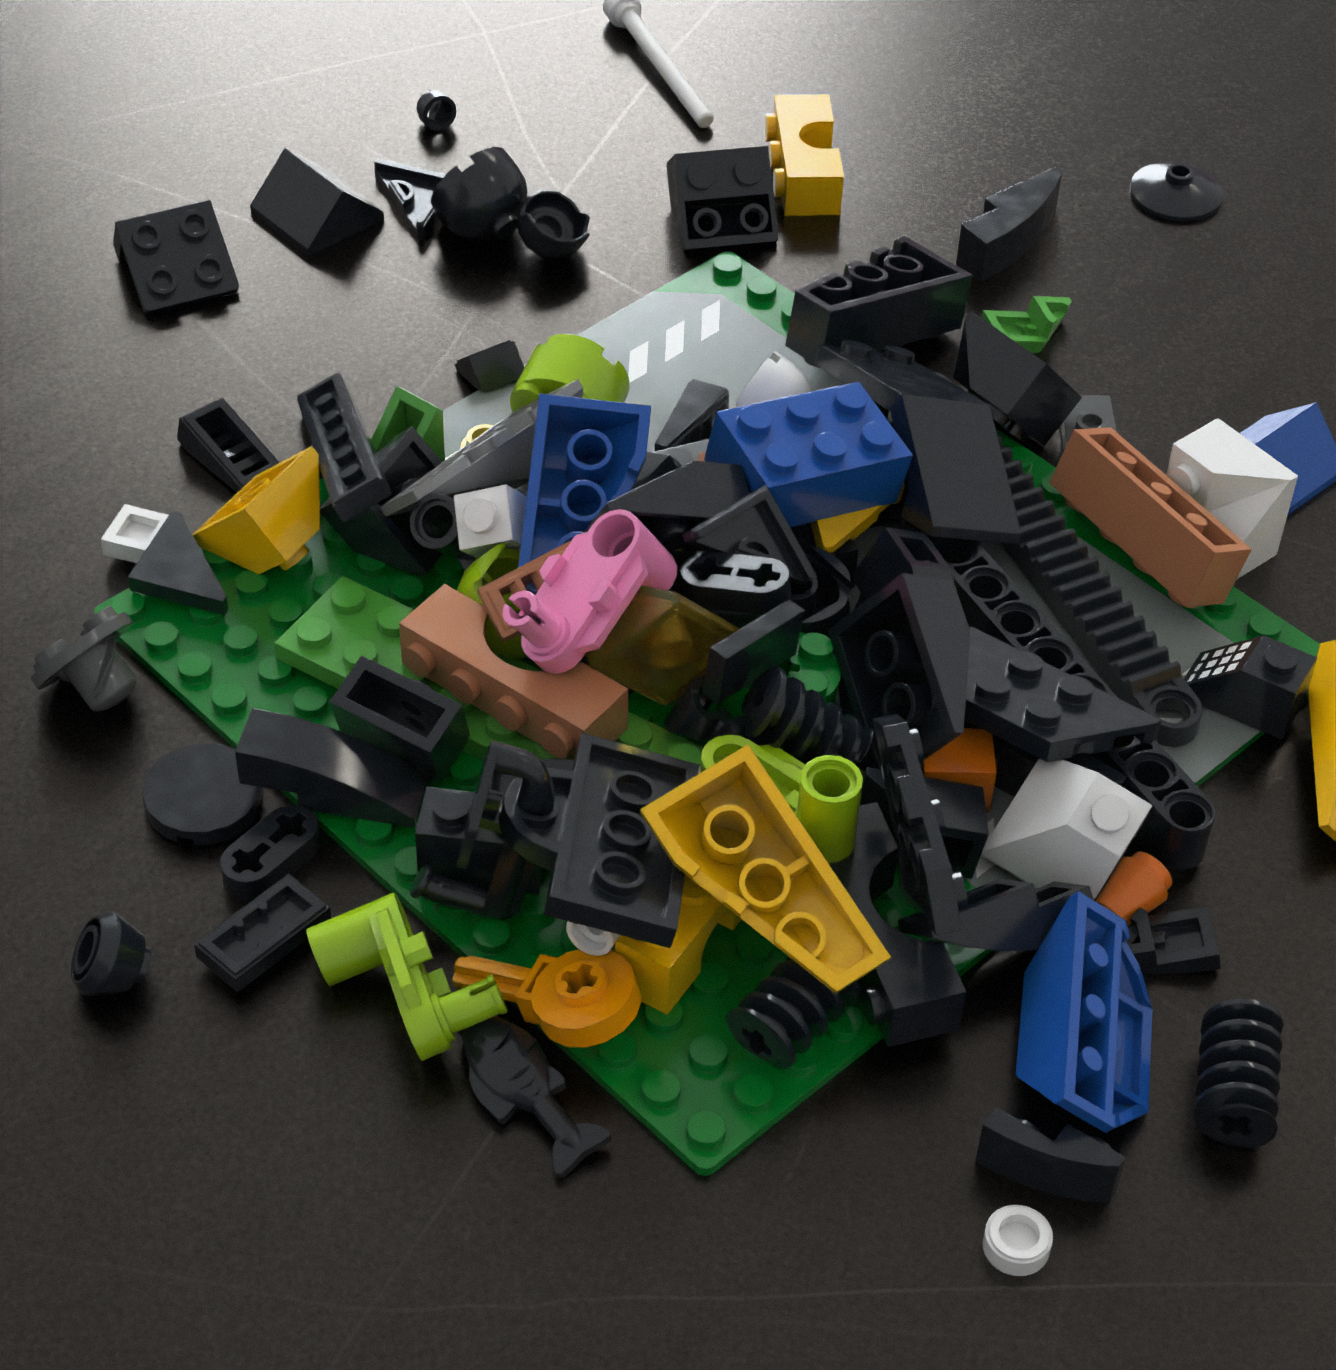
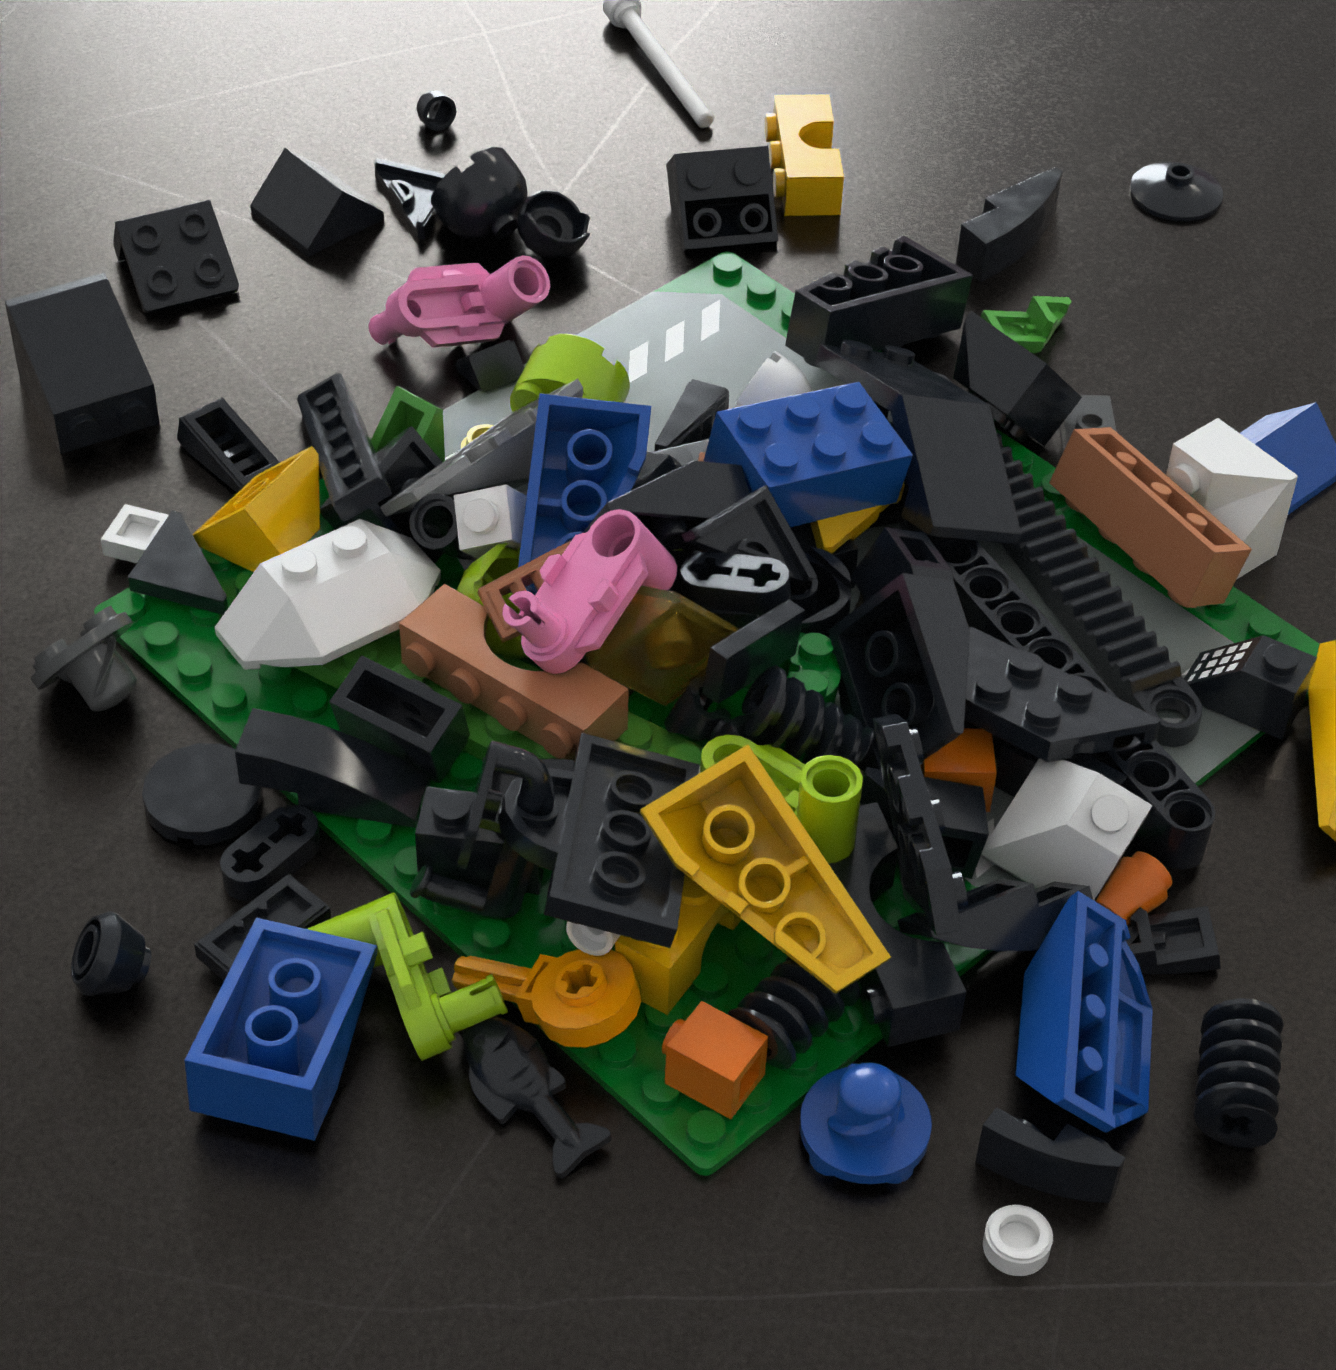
(81, 363): none -> black slope
(280, 1029): none -> blue slope
(327, 597): none -> white wedge
(460, 302): none -> bright pink piece
(714, 1059): none -> orange brick
(865, 1125): none -> blue plate

